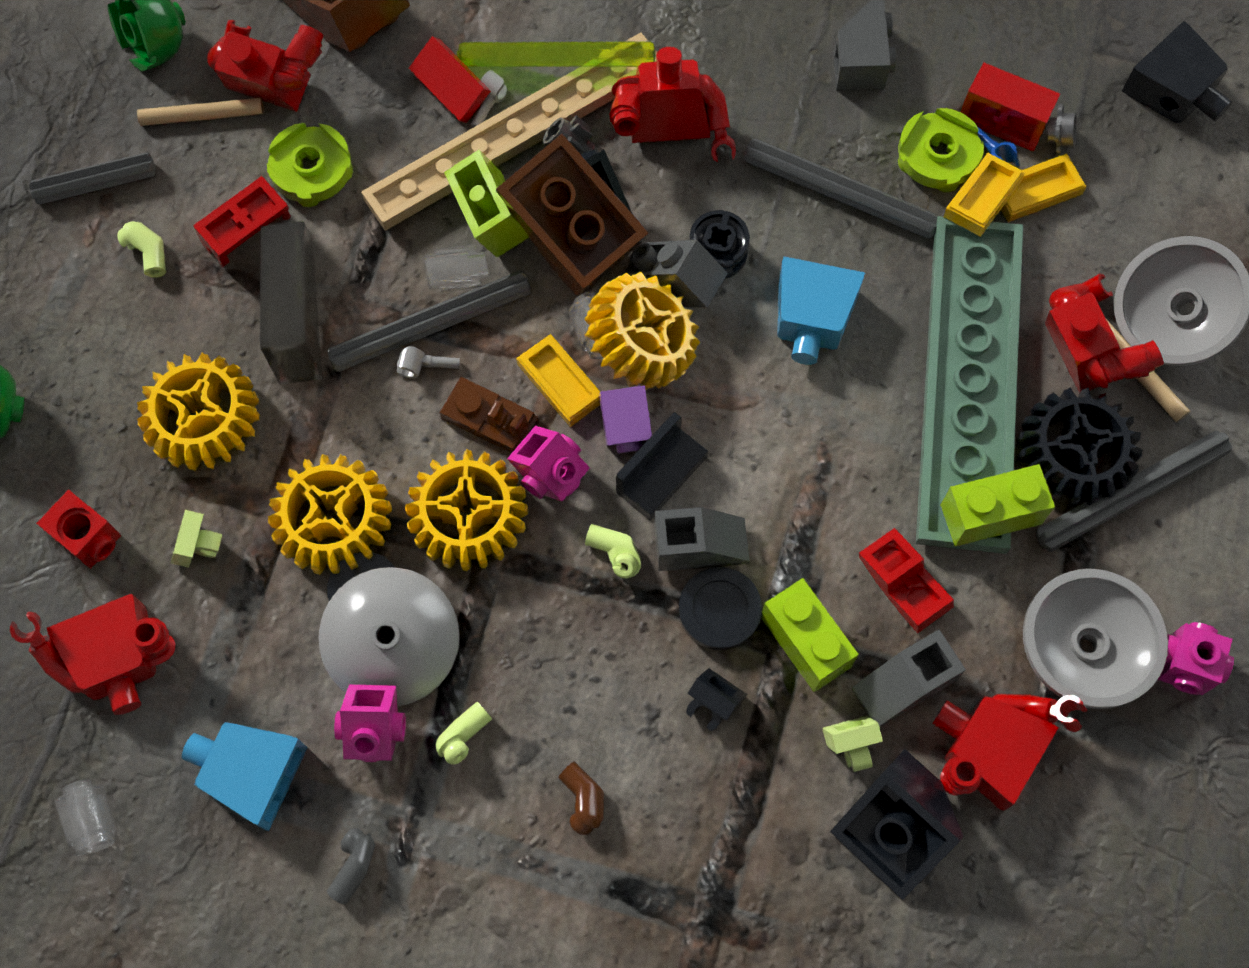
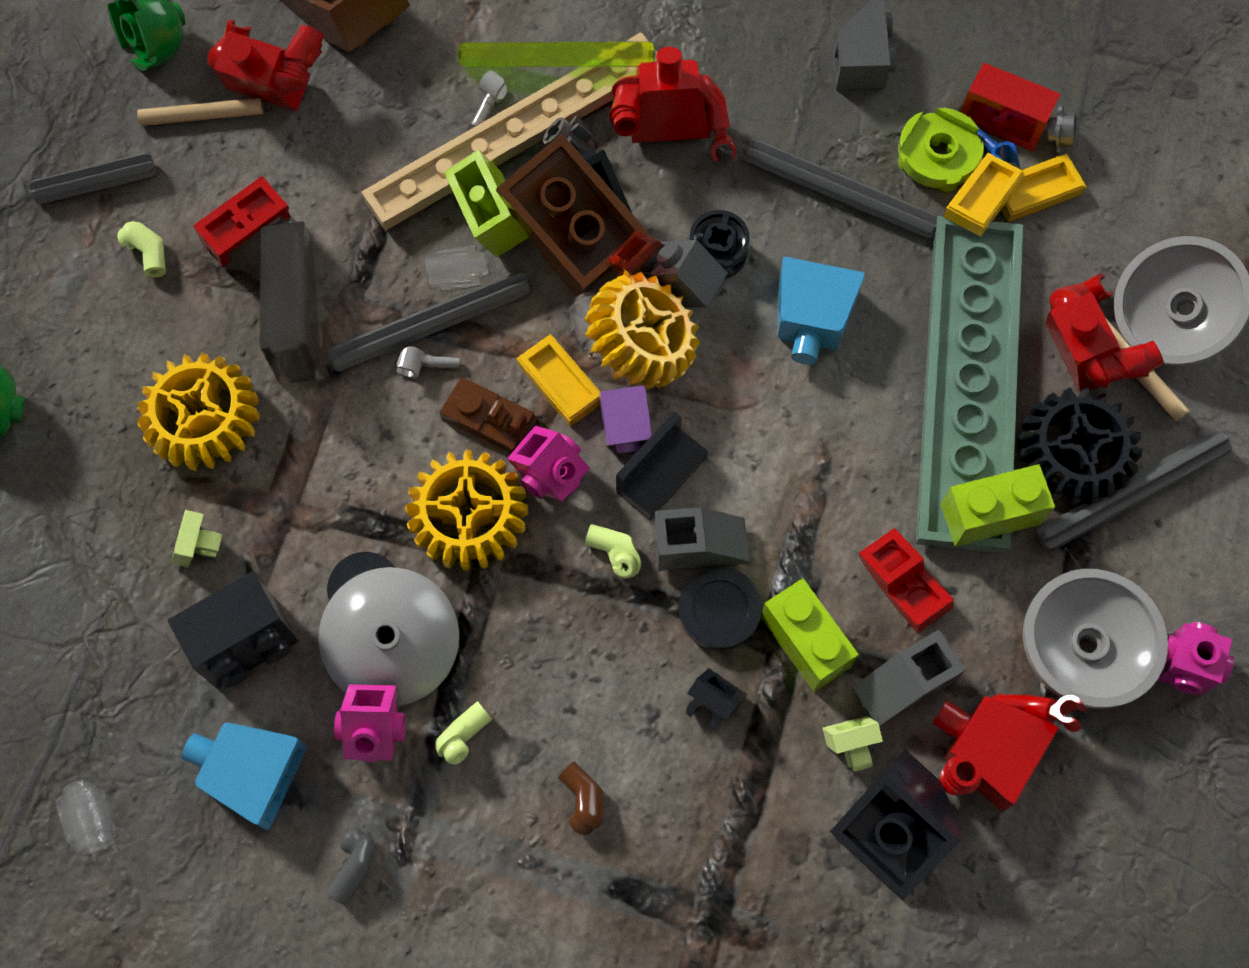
(70, 515): red brick -> none
(102, 650): red torso -> none
(233, 632): none -> black brick
(311, 184): lime plate -> none
(316, 527): yellow gear -> none
(449, 79): red tile -> none
(634, 253): none -> clear red slope
(1180, 77): black torso -> none

